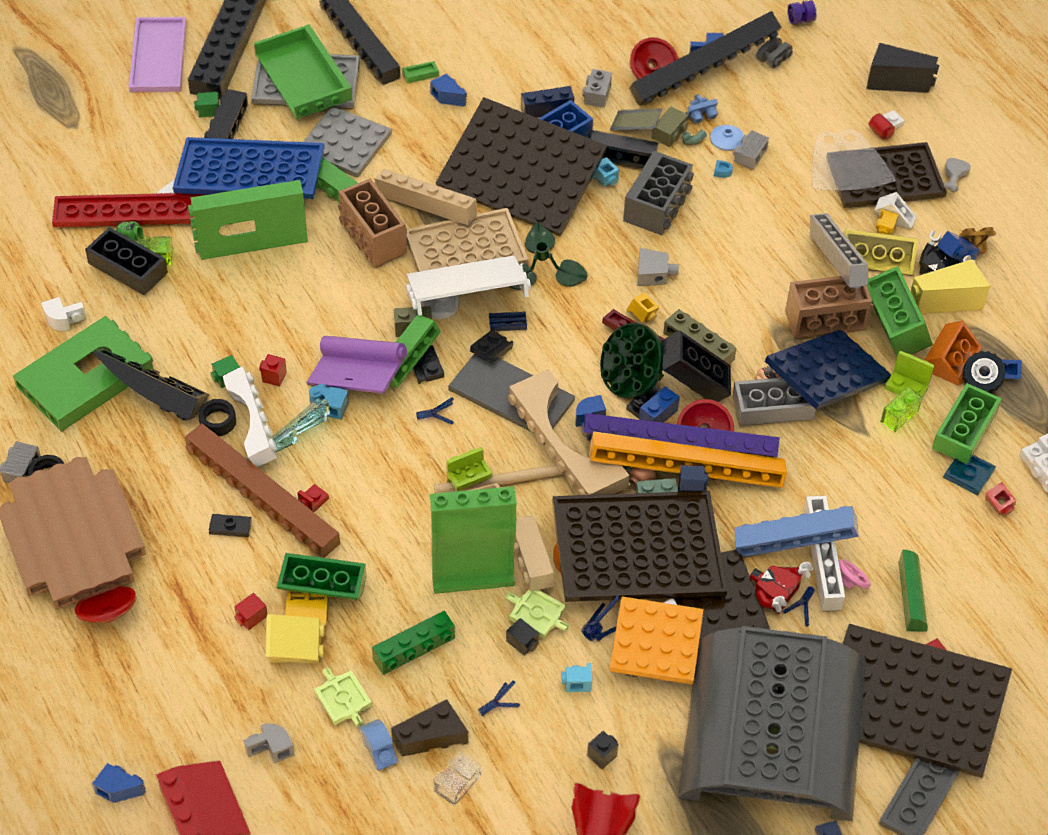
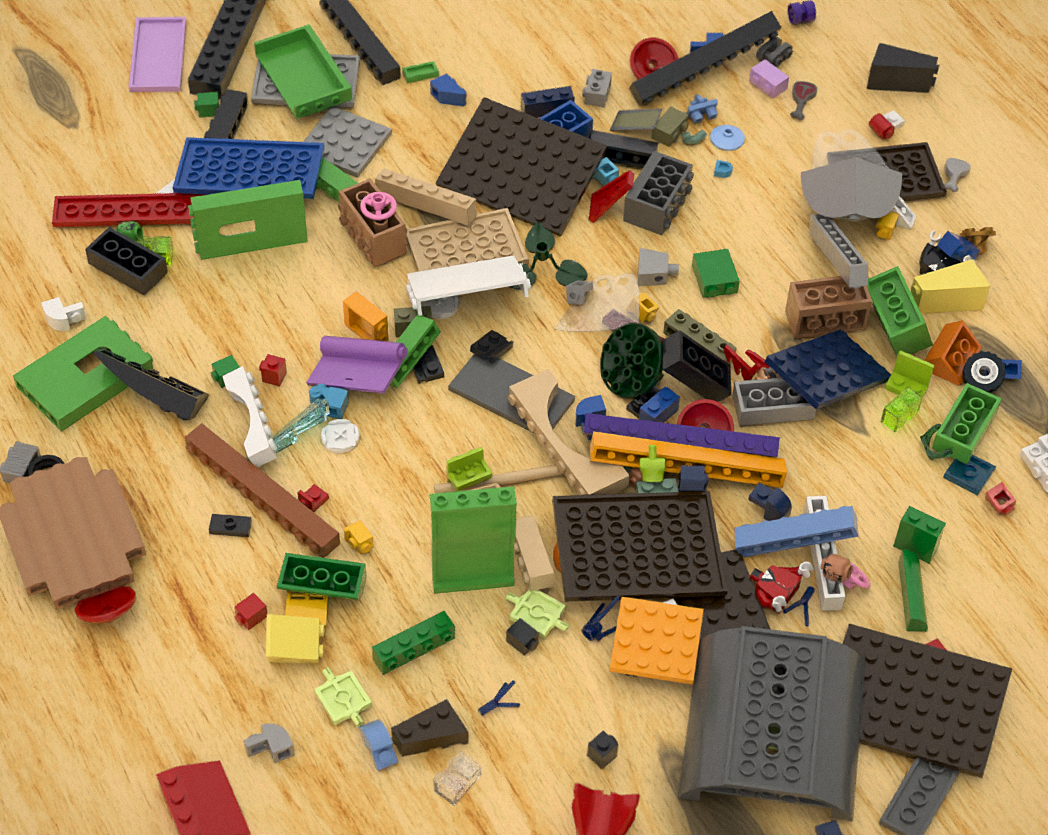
(117, 785): blue slope -> none
(218, 405): black tyre -> none
(340, 436): none -> white tile
(359, 537): none -> yellow brick
(365, 318): none -> light orange window
(378, 201): none -> bright pink piece
(432, 412): clear blue plant -> none
(511, 321): dark blue tile -> none
(577, 290): none -> light grey bracket
(577, 678): medium azure brick -> none
(603, 309): none -> clear piece
(609, 194): none -> red wing
(652, 467): none -> lime piece
(715, 273): none -> green brick
(738, 363): none -> red piece
(751, 149): light grey brick -> none
(769, 78): none -> lavender brick
(774, 502): none -> dark blue brick
(801, 93): none -> dark grey piece
(836, 568): none -> nougat head
(851, 189): none -> light grey brick
(884, 250): light yellow slope -> none
(919, 534): none -> green brick
(926, 442): none -> clear green cap

